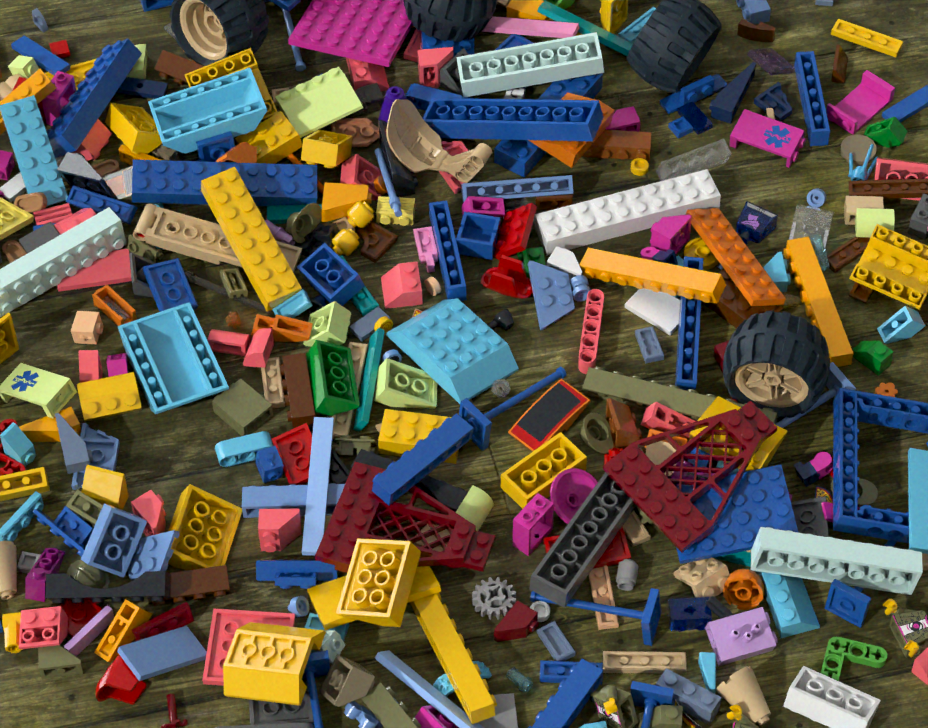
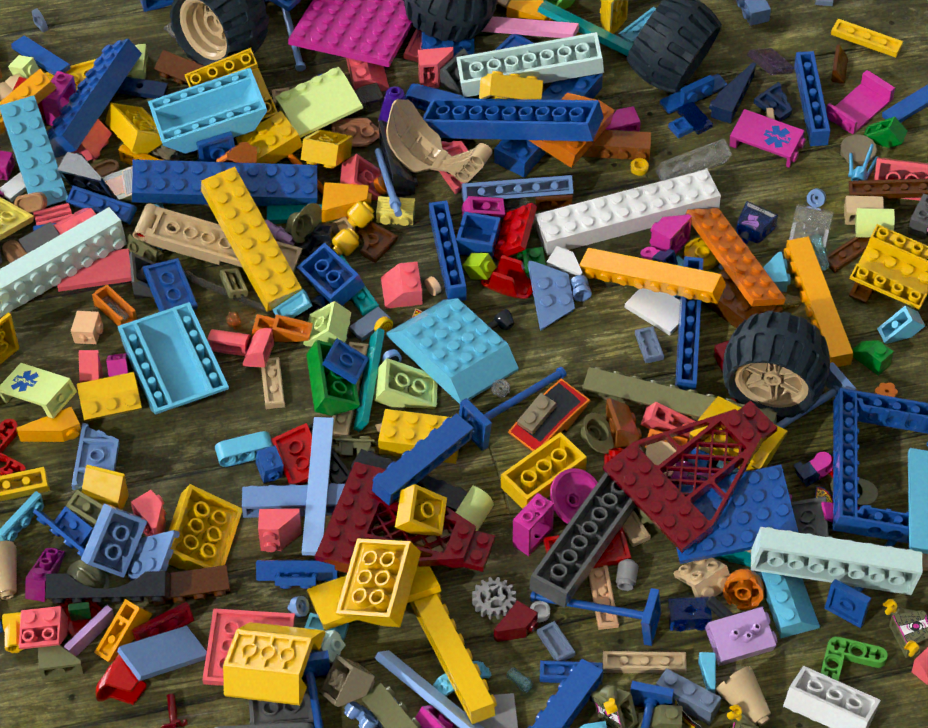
(17, 445): medium azure slope -> none
(27, 561): light grey tile -> none
(60, 48): red tile -> none
(73, 447): sand blue slope -> none
(79, 611): none -> dark green tile
(242, 408): olive brick -> none
(298, 389): reddish brown brick -> none
(345, 361): none -> blue tile
(421, 511): none -> yellow slope
(426, 247): bright pink hinge -> none
(479, 266): none -> lime brick
(510, 87): none -> yellow brick
(536, 413): none -> dark tan plate
(591, 330): coral beam -> none
(760, 32): reddish brown slope -> none

